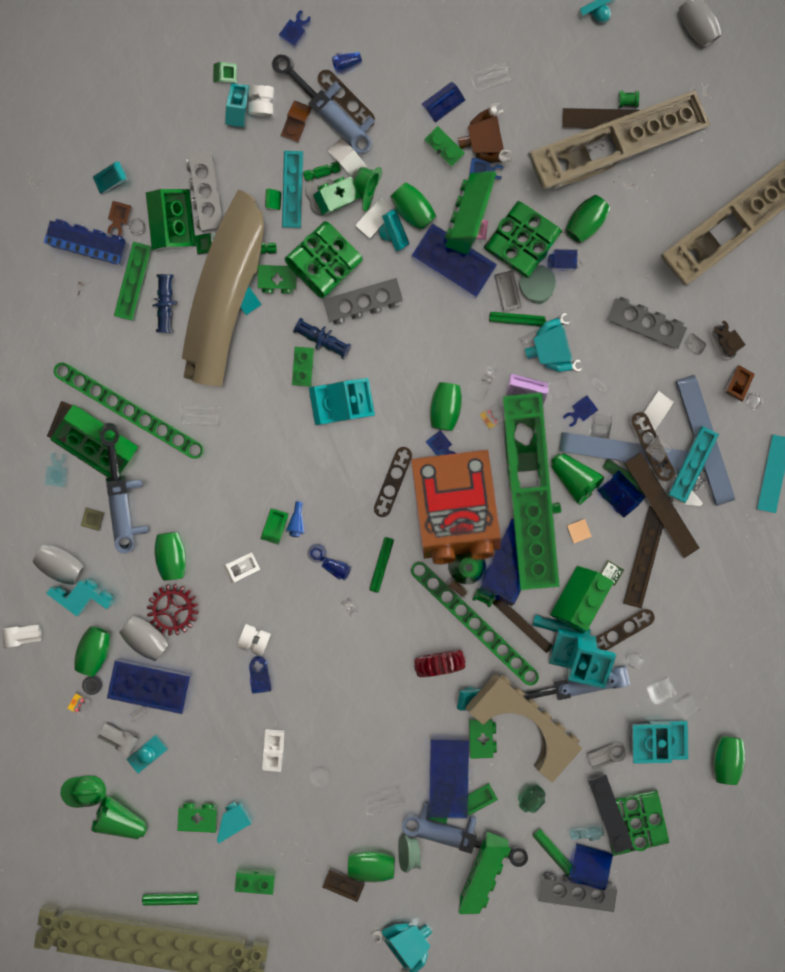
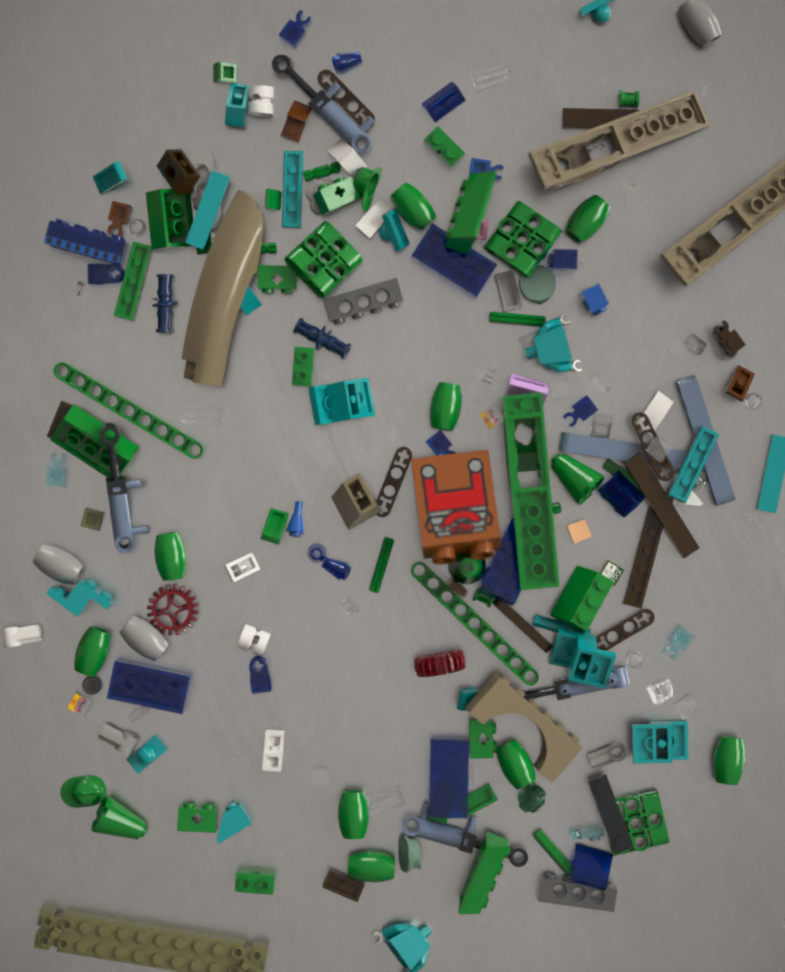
(102, 273): none -> clear blue piece
(170, 899): green axle -> none
(178, 171): none -> dark brown brick
(207, 210): none -> teal tile
(353, 814): none -> green piece
(355, 501): none -> dark tan slope
(485, 137): reddish brown torso -> none
(516, 764): none -> green piece
(594, 300): none -> blue brick
(617, 317): dark grey brick -> none
(681, 640): none -> clear light blue plate

